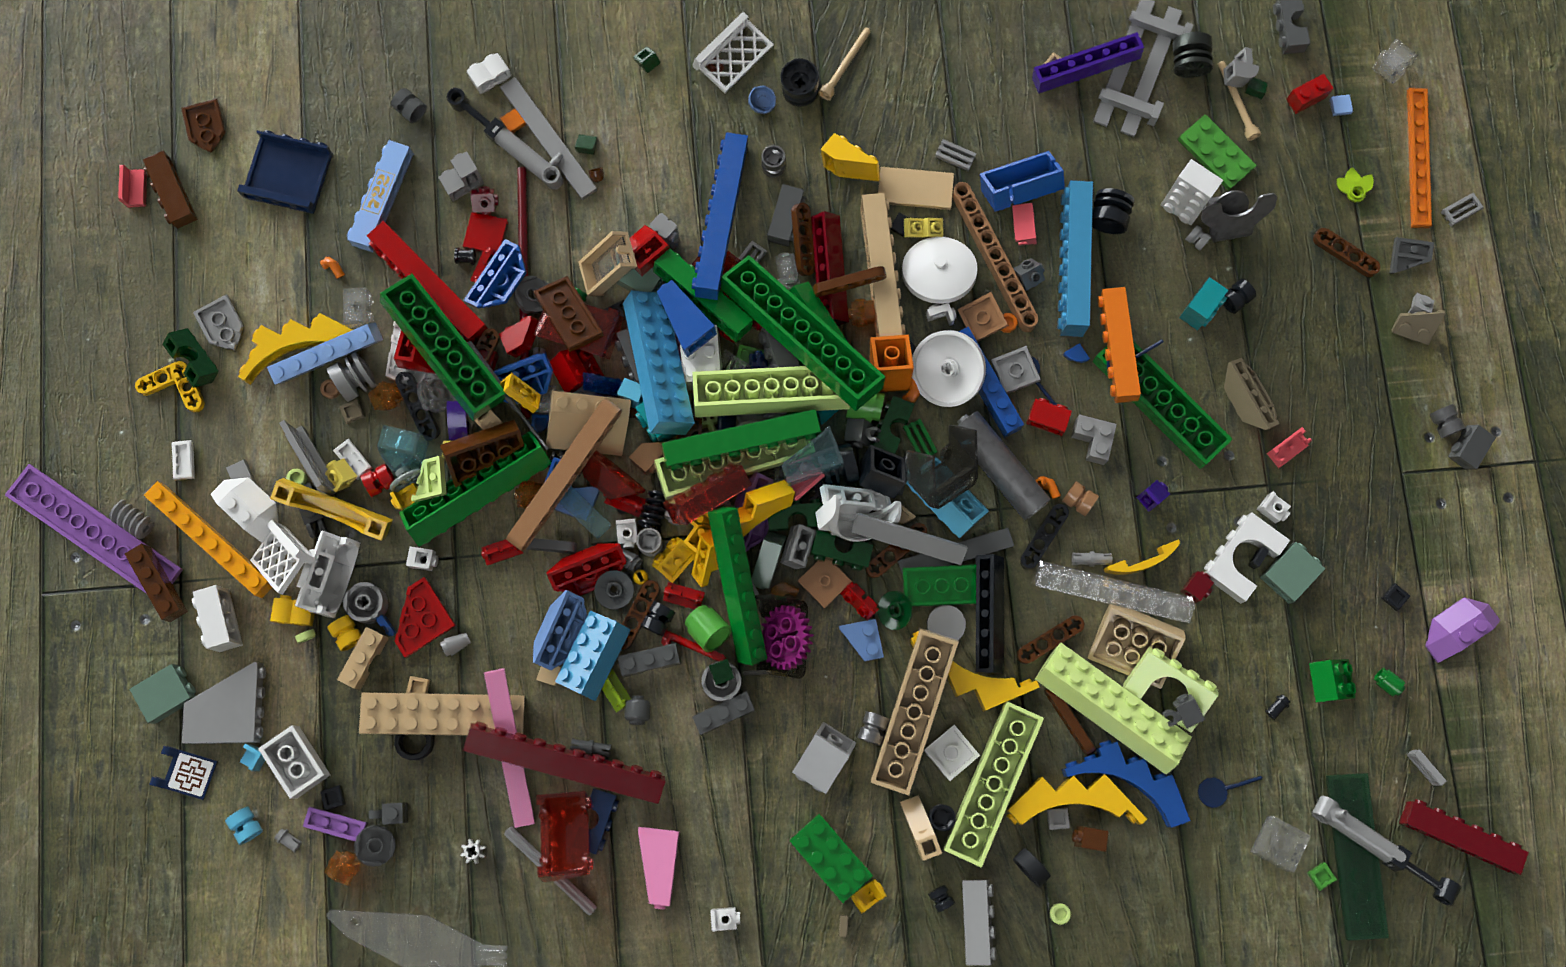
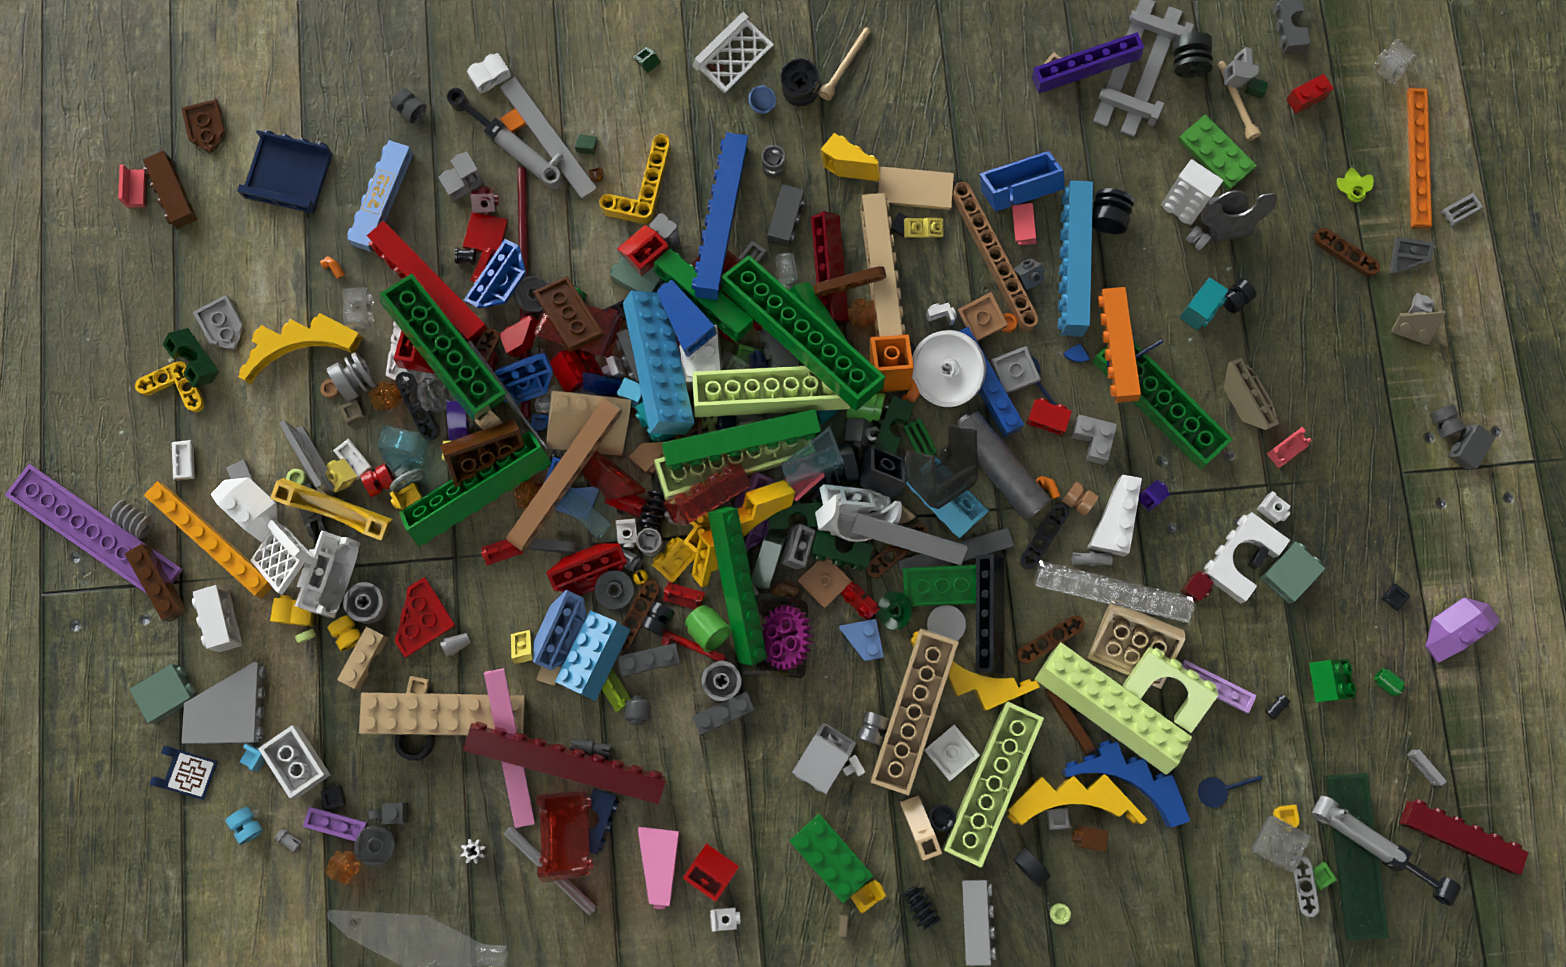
(325, 353): light blue brick -> none
(383, 621): blue tile -> none
(417, 554): white brick -> none
(431, 479): yellowish green wing -> none
(521, 392): yellow bracket -> none
(522, 647): none -> light yellow slope
(607, 263): tan door -> none
(614, 367): none -> white tile
(647, 187): none -> yellow beam
(710, 872): none -> red slope
(721, 672): dark green slope -> none
(806, 239): reddish brown beam -> none
(854, 766): none -> white tile
(920, 906): none -> black piece
(938, 894): black wheel -> none
(939, 270): white dish -> none
(961, 150): light grey tile -> none
(1118, 518): none -> white wedge
(1122, 568): yellow slope -> none
(1186, 710): dark grey brick -> none
(1227, 691): none -> lavender plate
(1288, 814): none -> yellow tile
(1303, 902): none -> light grey beam
(1341, 105): light blue tile -> none

